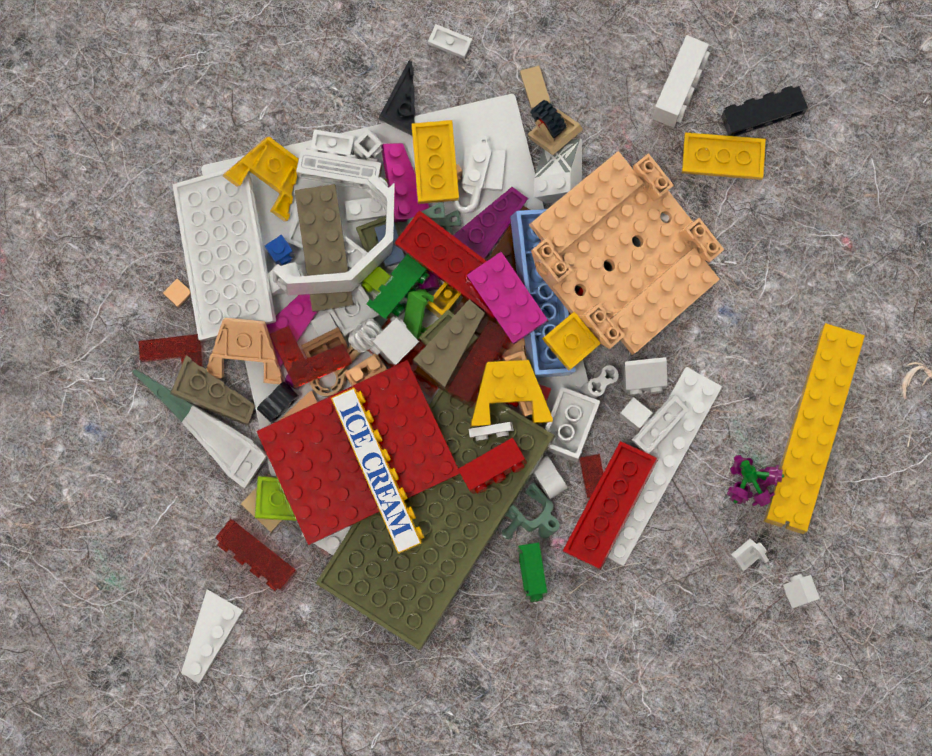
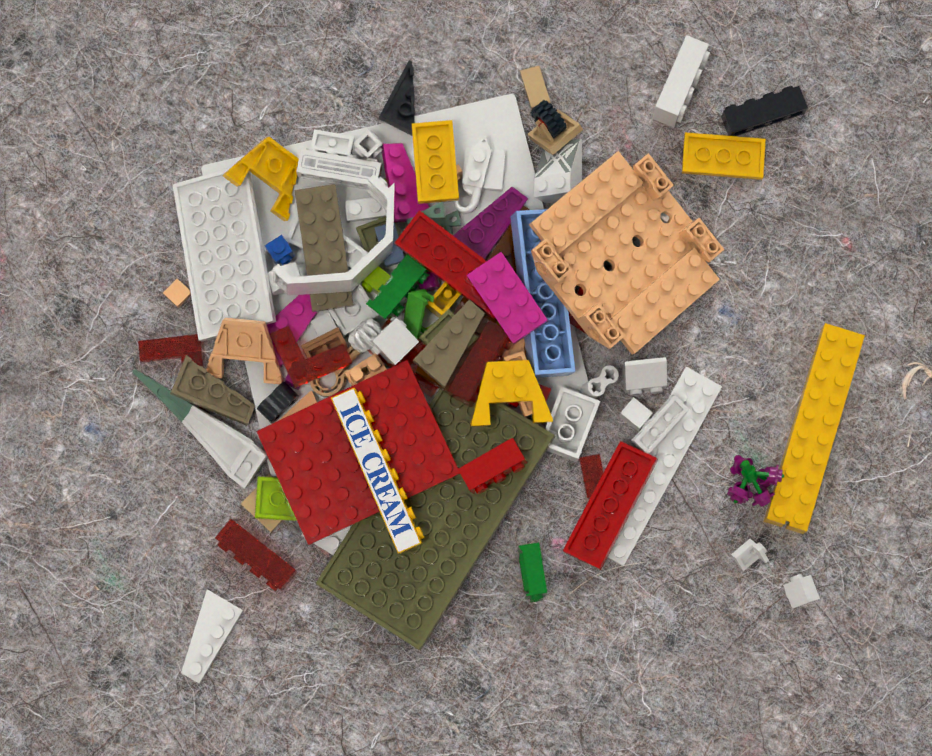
(449, 41): white plate -> none
(500, 430): white plate -> none
(545, 522): sand green piece -> none
(549, 478): white axle -> none
(571, 341): yellow plate -> none

